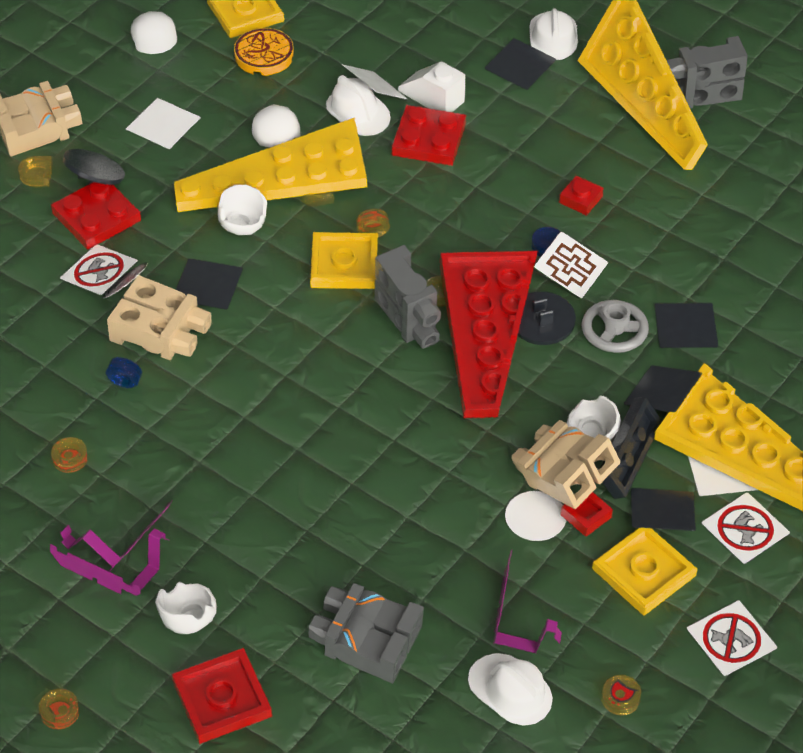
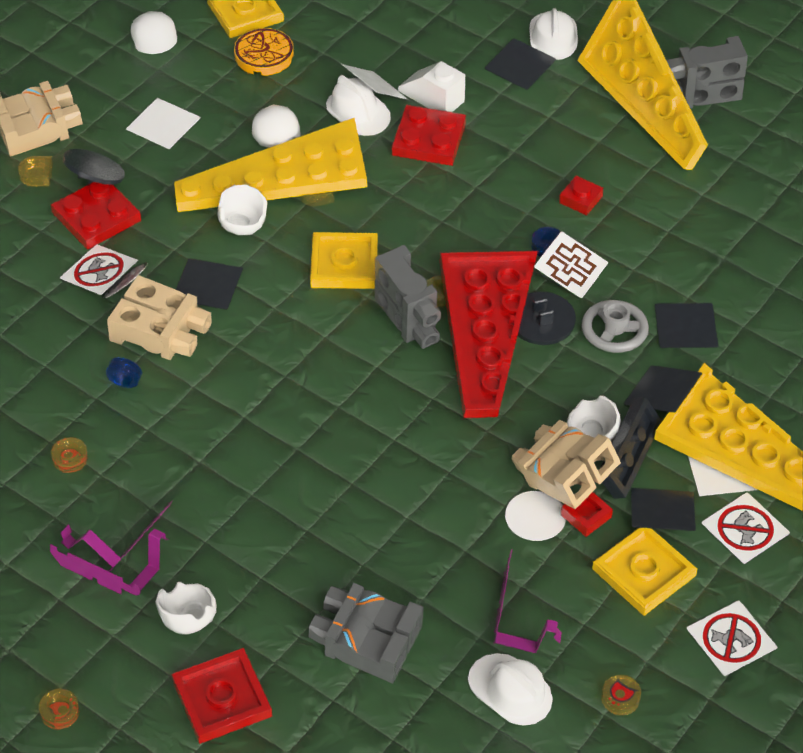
(373, 222): clear yellow tile -> none

